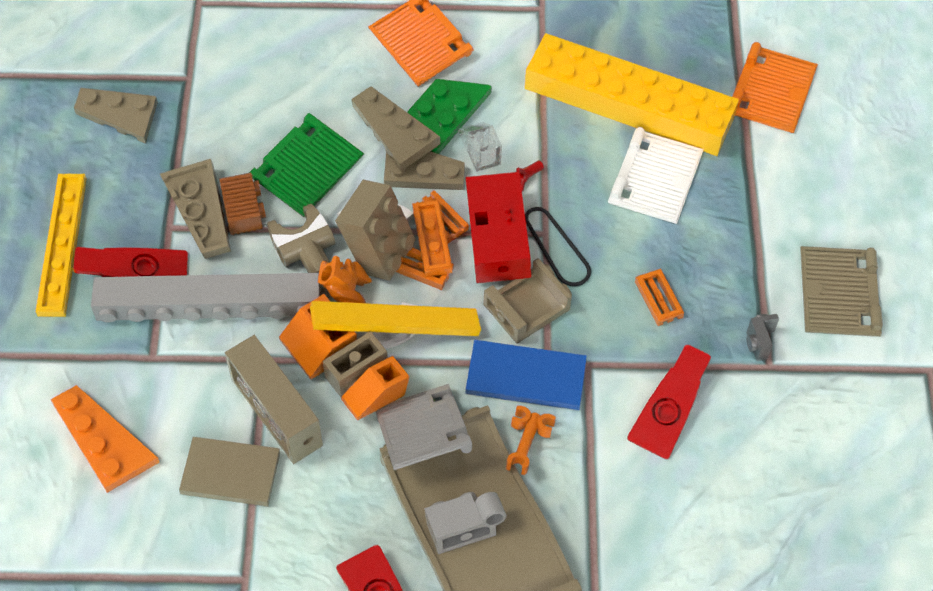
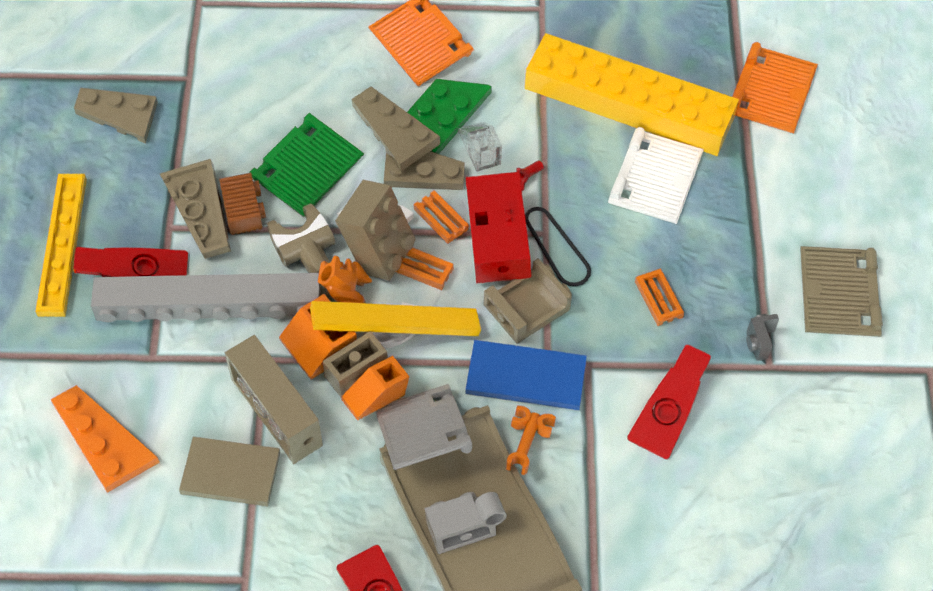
(432, 238): orange tile -> none

